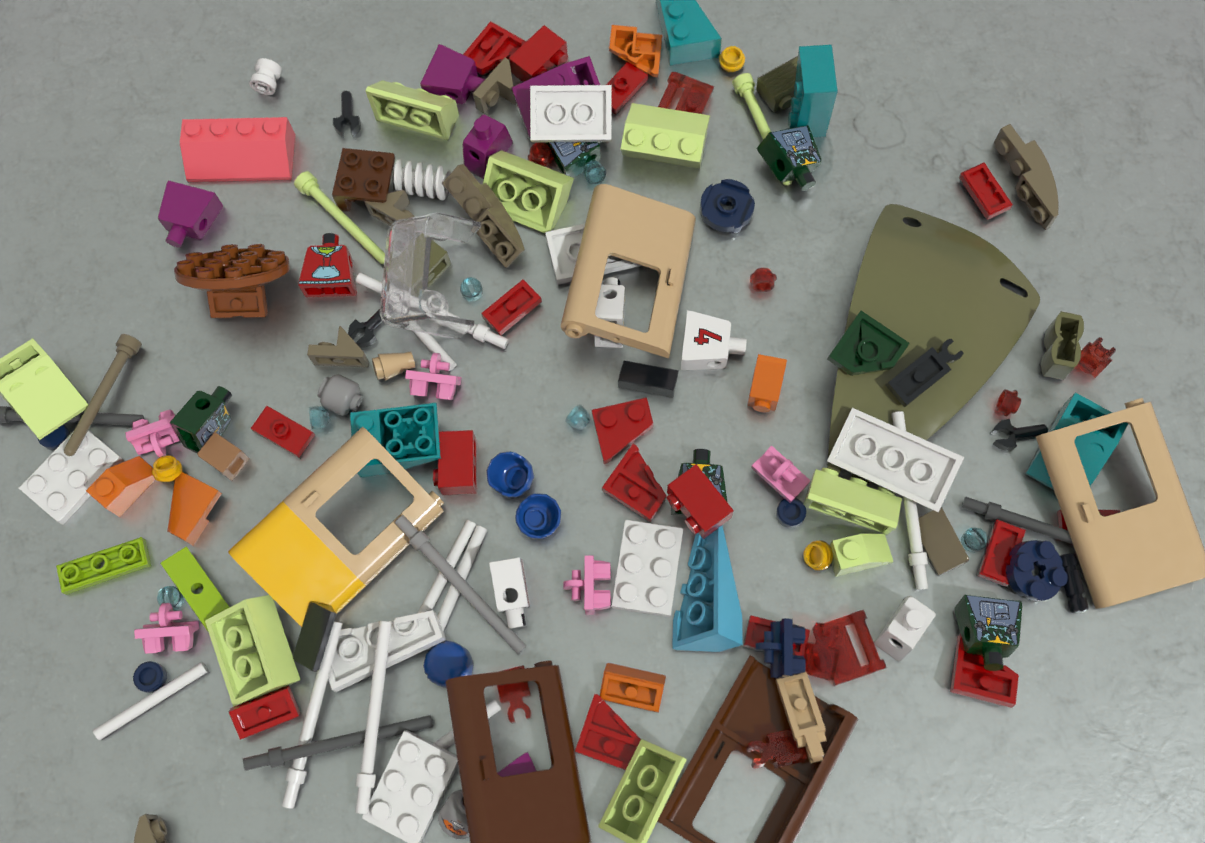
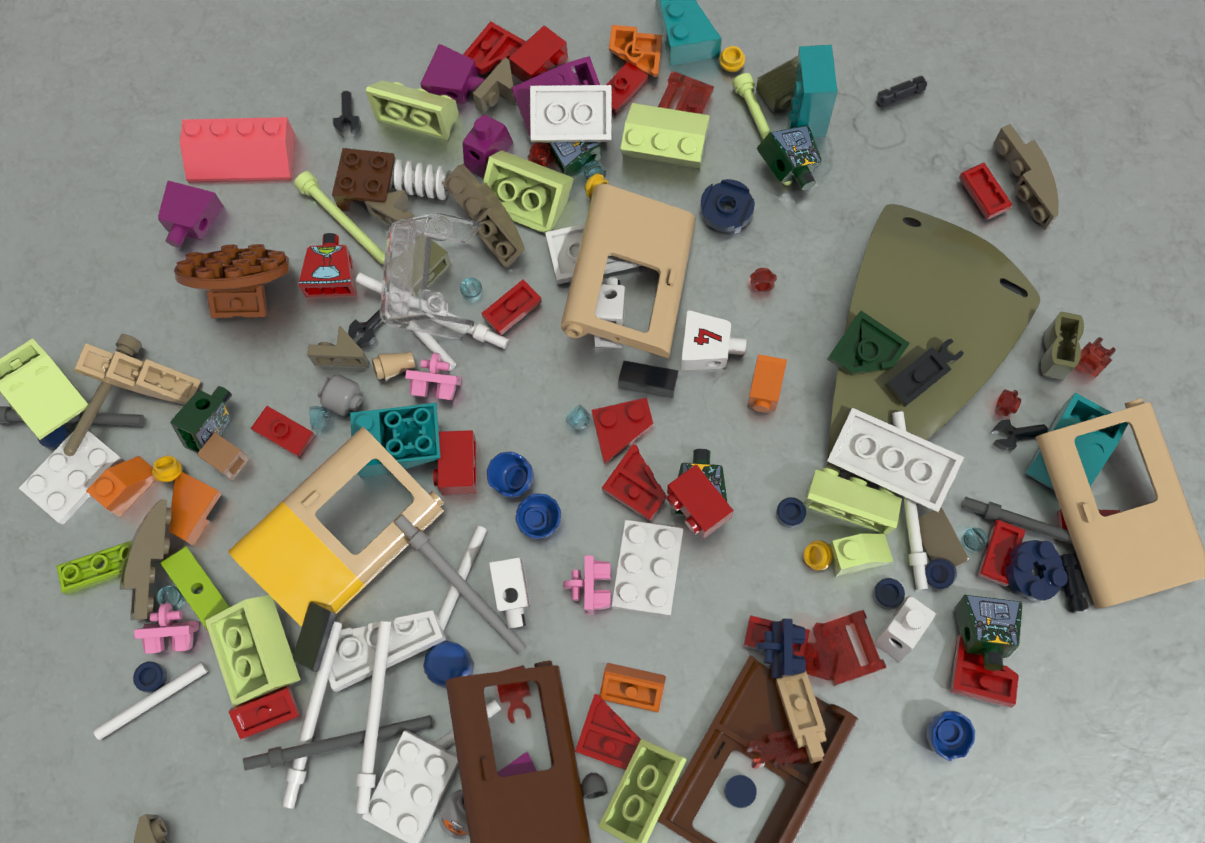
(135, 375): none -> tan slope
(146, 546): none -> dark tan slope
(153, 436): bright pink hips -> none
(265, 77): white wheel -> none
(452, 558): white bar -> none
(592, 182): none -> yellow plate
(593, 786): none -> dark grey hinge
(710, 606): medium azure wedge -> none
(740, 791): none -> dark blue tile
(781, 474): bright pink hips -> none
(888, 593): none -> dark blue tile
(901, 91): none -> black axle
(940, 573): none -> dark blue tile
(950, 735): none -> blue hair

